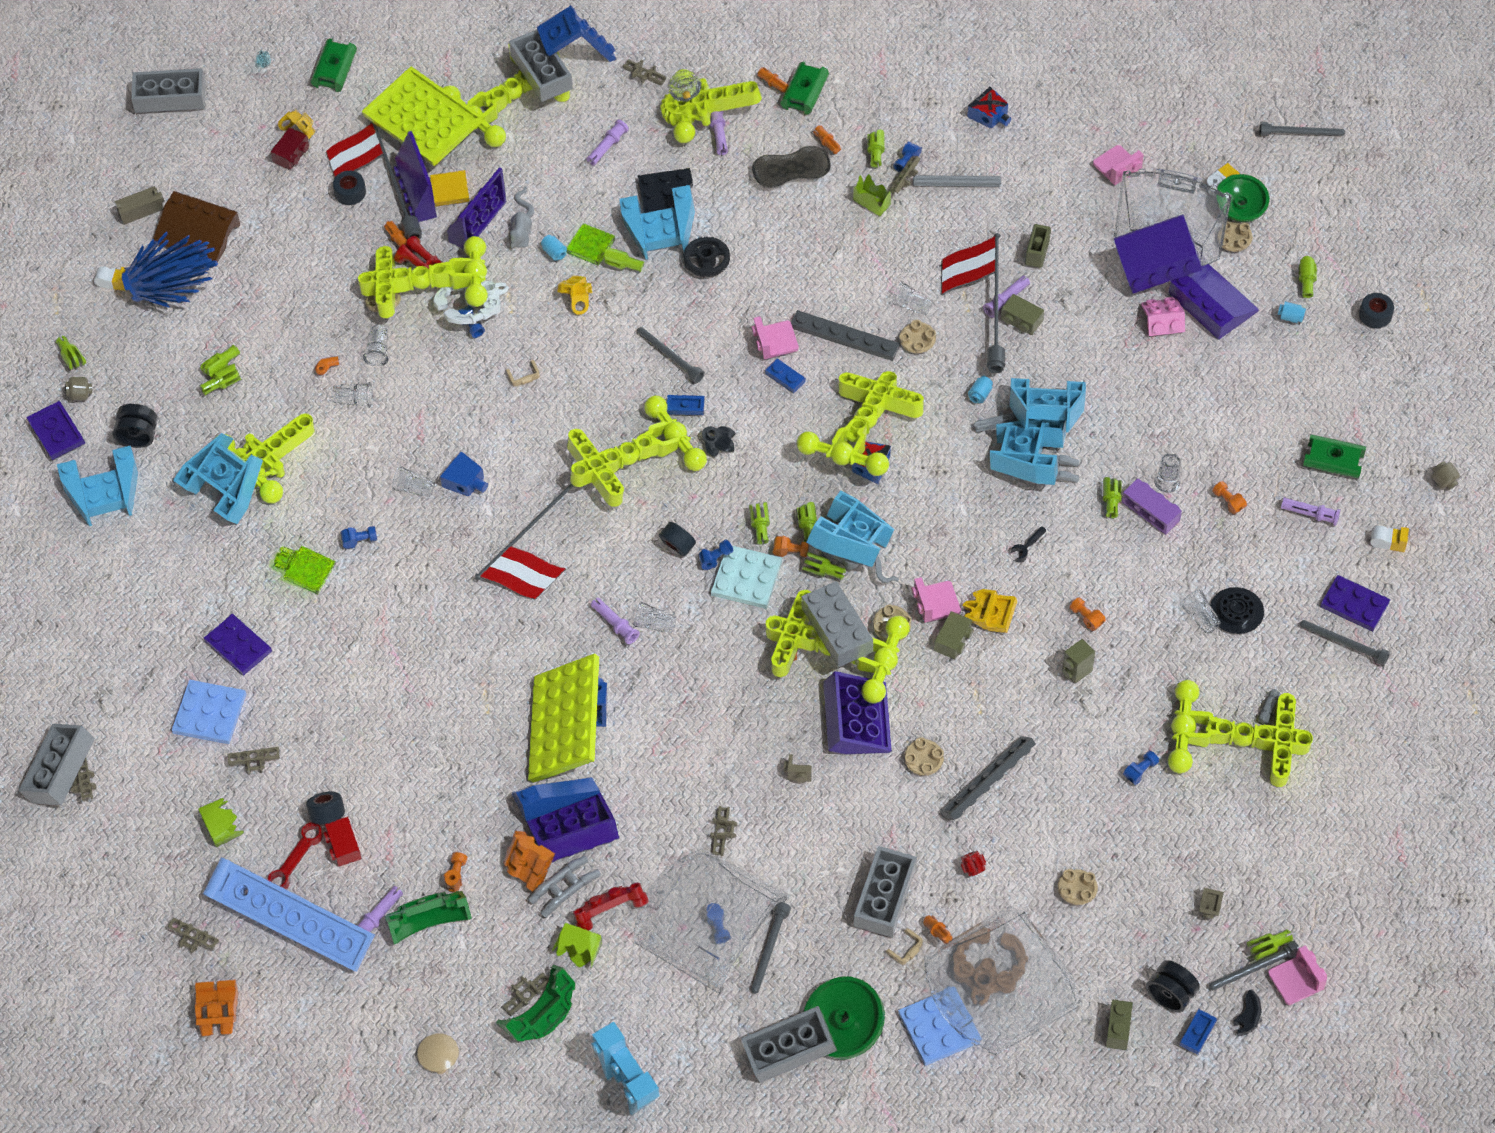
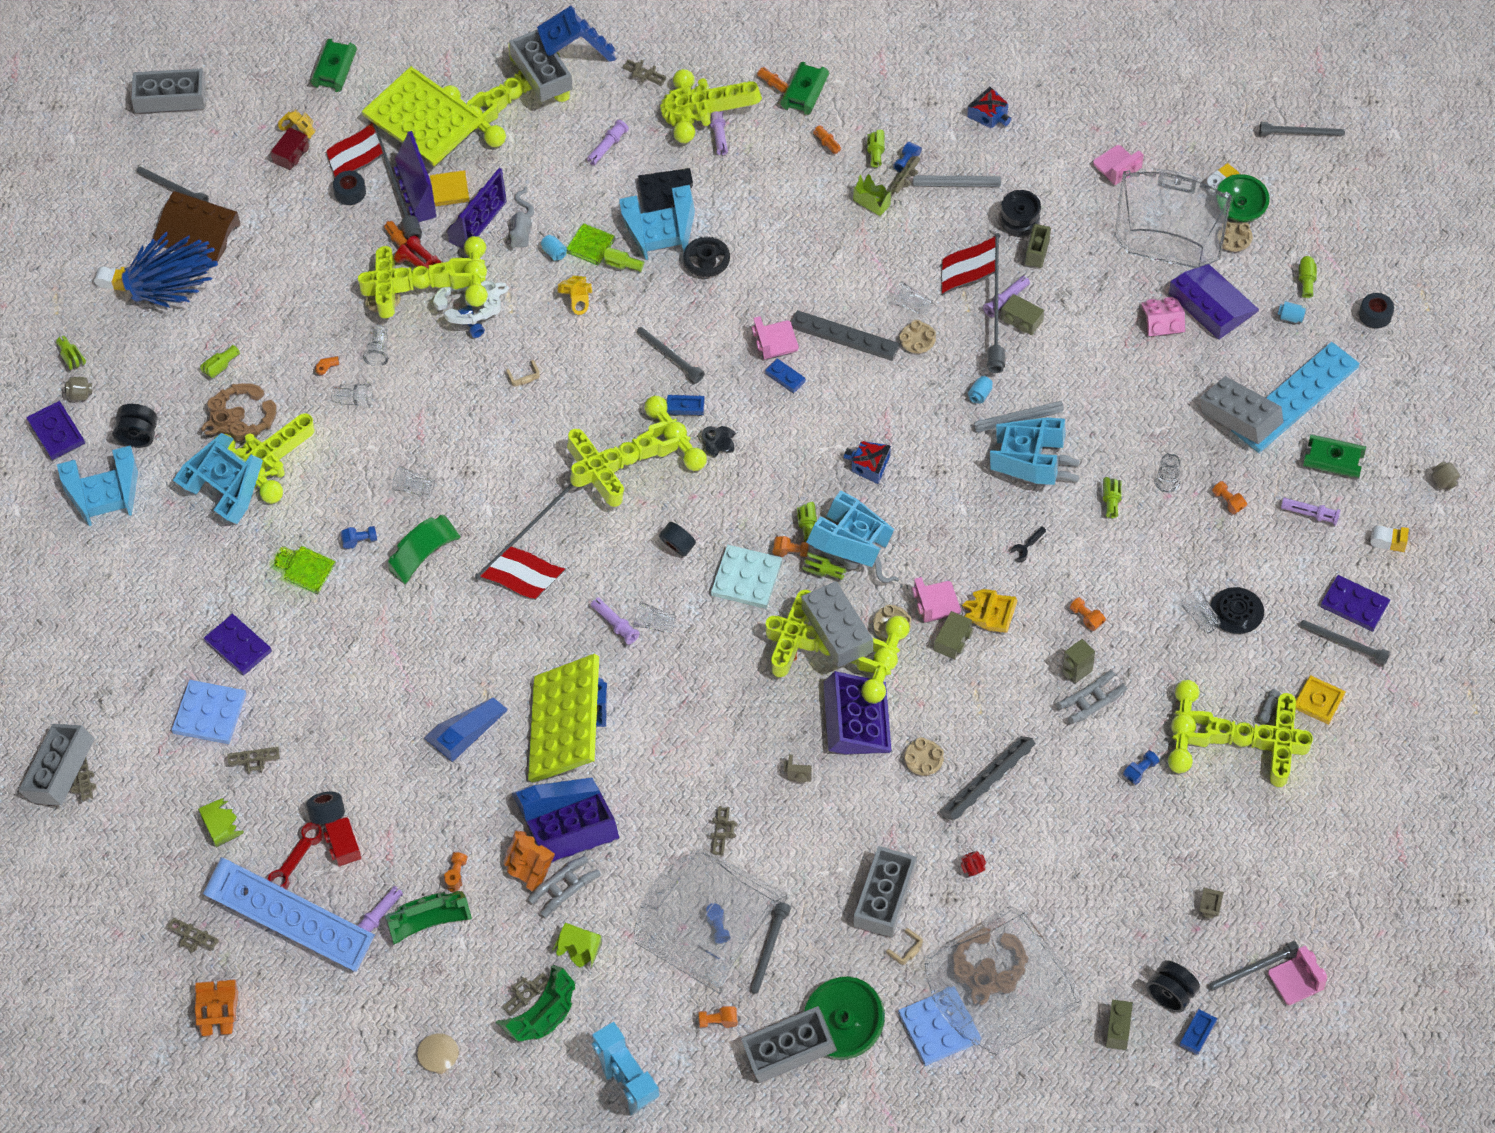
(139, 205): dark tan brick -> none
(171, 185): none -> dark grey piece
(221, 379): lime arm -> none
(229, 420): none -> medium nougat piece
(263, 58): clear light blue plate -> none
(419, 545): none -> green windscreen
(462, 730): none -> blue wedge
(463, 476): blue torso -> none
(608, 900): red plate -> none
(684, 86): clear hat -> none
(708, 558): blue leg -> none
(726, 1016): none -> orange leg
(760, 523): lime arm -> none
(805, 163): clear smoke plate -> none
(875, 399): neon yellow piece -> none
(937, 929): orange axle -> none
(1020, 212): none -> black wheel
(1047, 403): medium azure wedge -> none
(1077, 886): tan dish -> none
(1095, 688): none -> light grey piece
(1151, 506): medium lavender brick -> none
(1158, 253): dark purple slope -> none
(1241, 410): none -> light grey brick
(1250, 1017): black piece -> none
(1270, 942): lime arm -> none
(1307, 388): none -> medium azure plate
(1319, 699): none -> yellow tile

